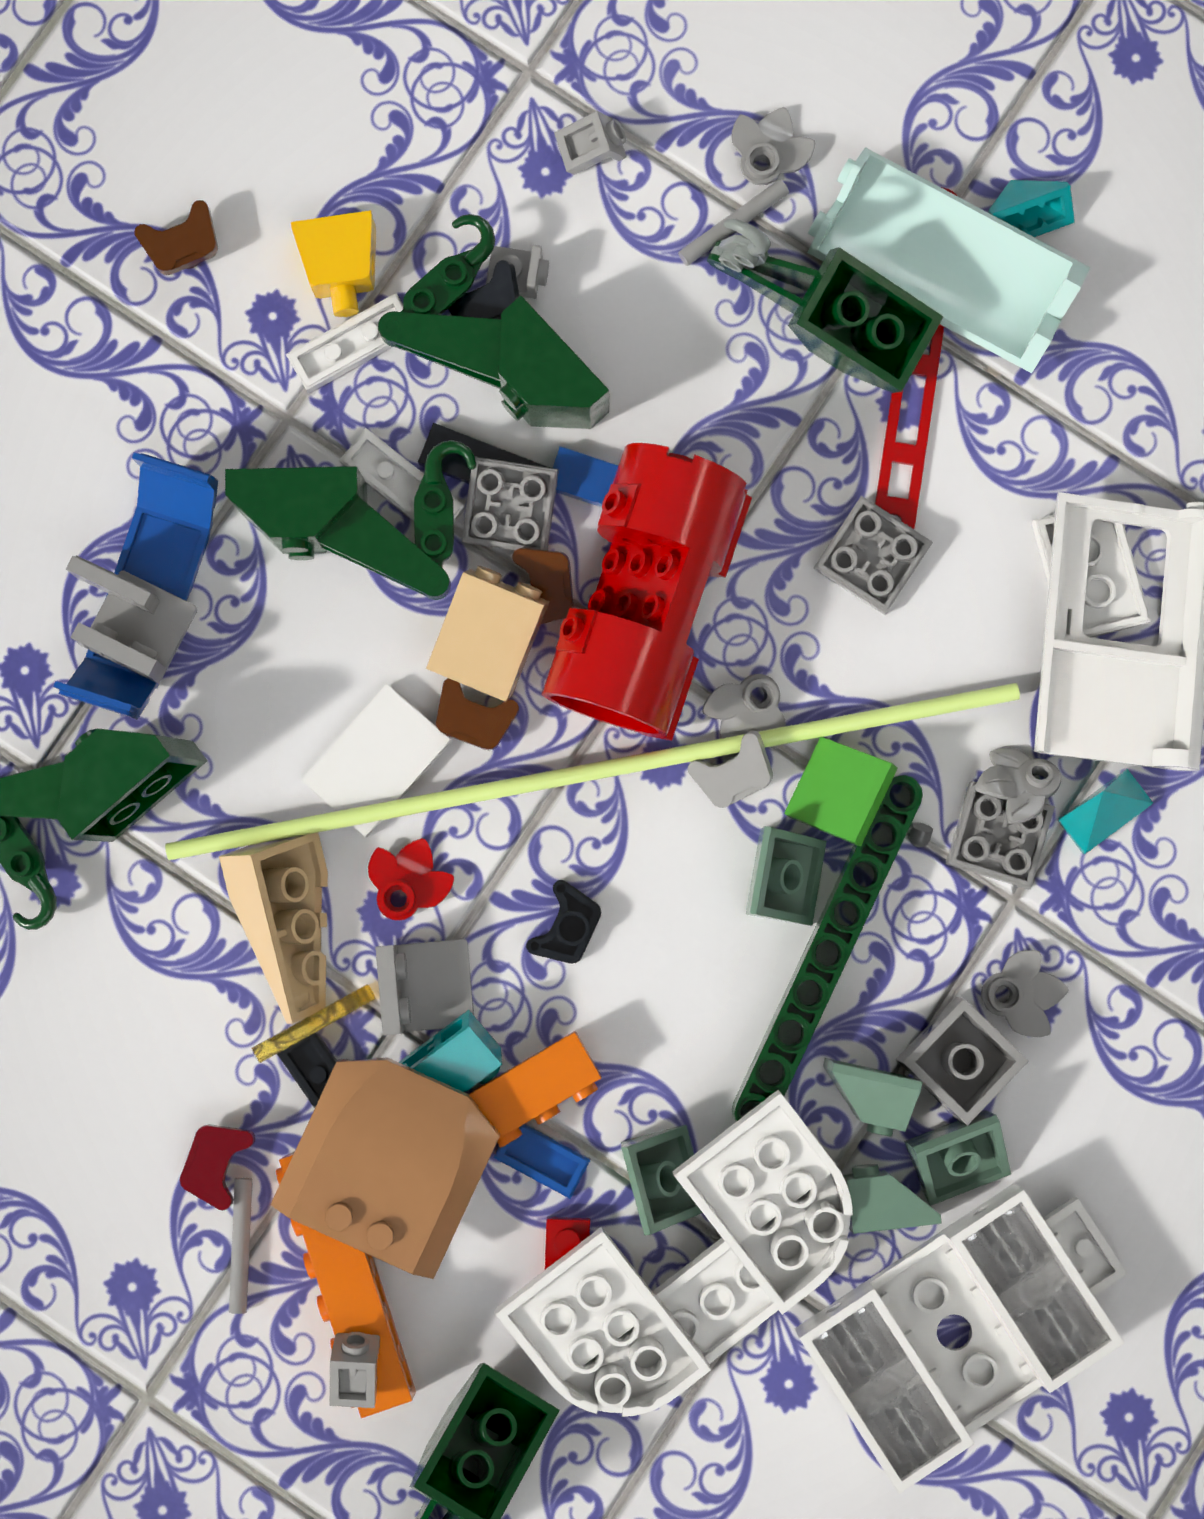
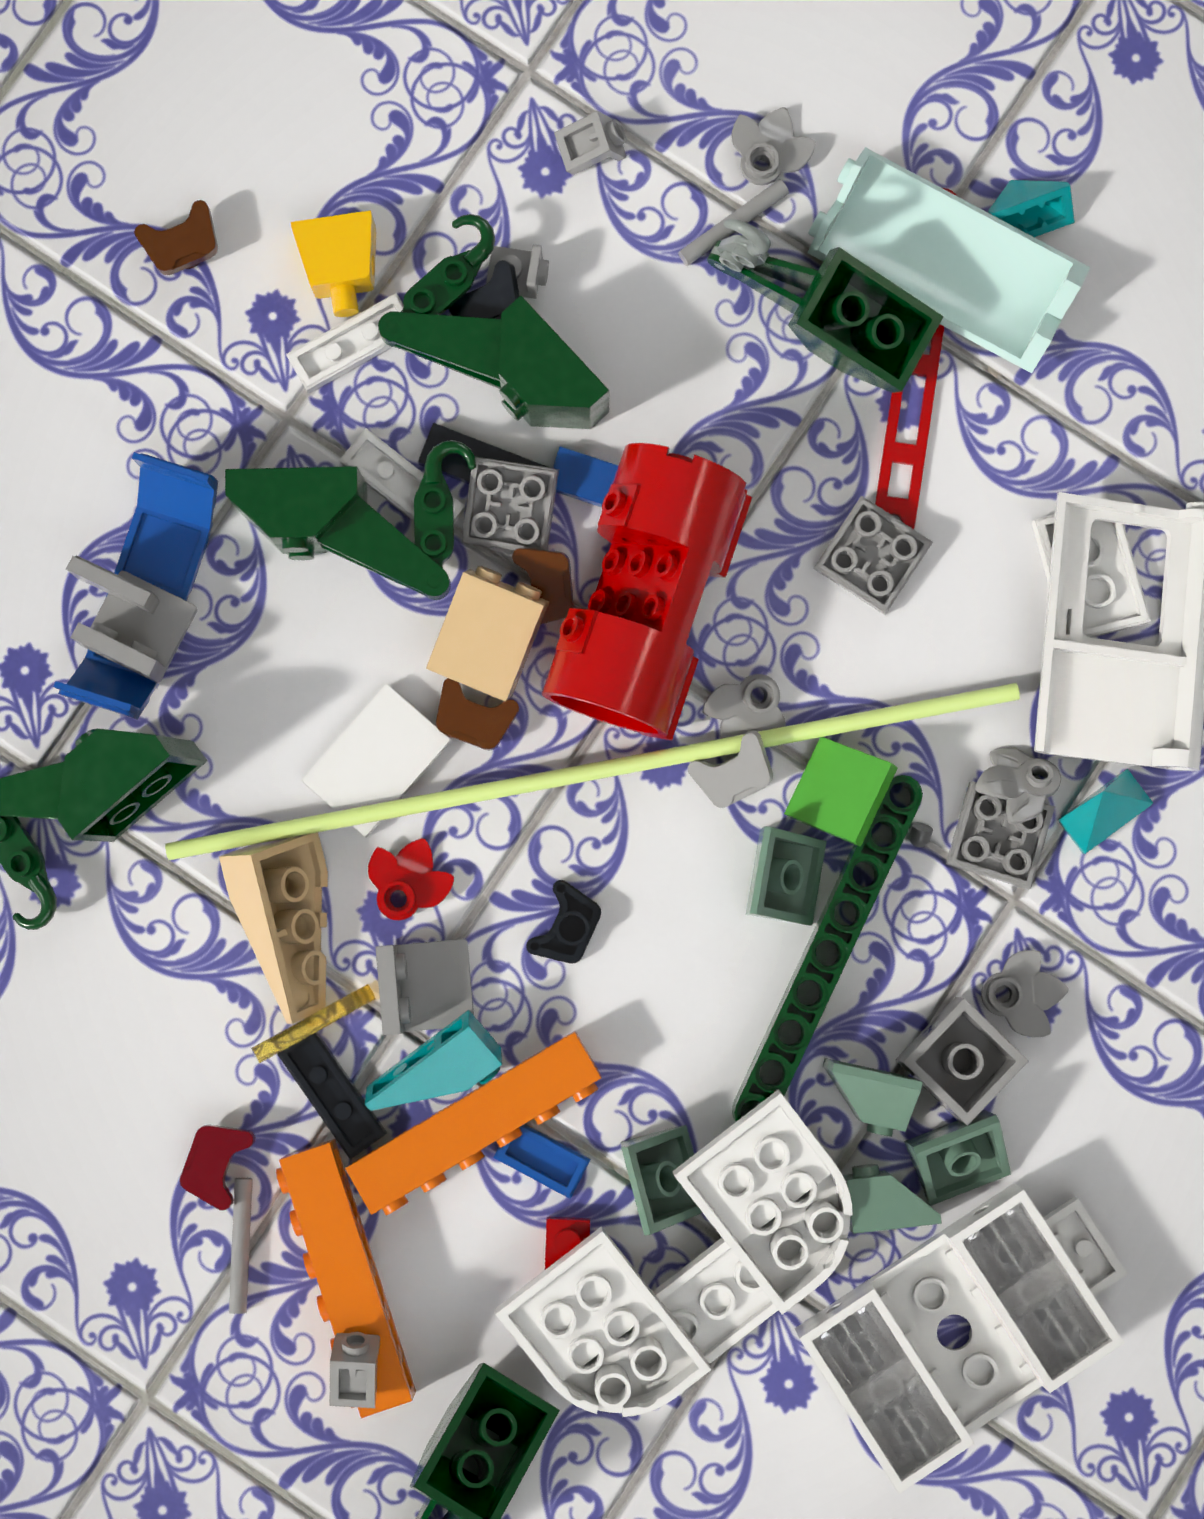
(388, 1163): medium nougat wedge -> none

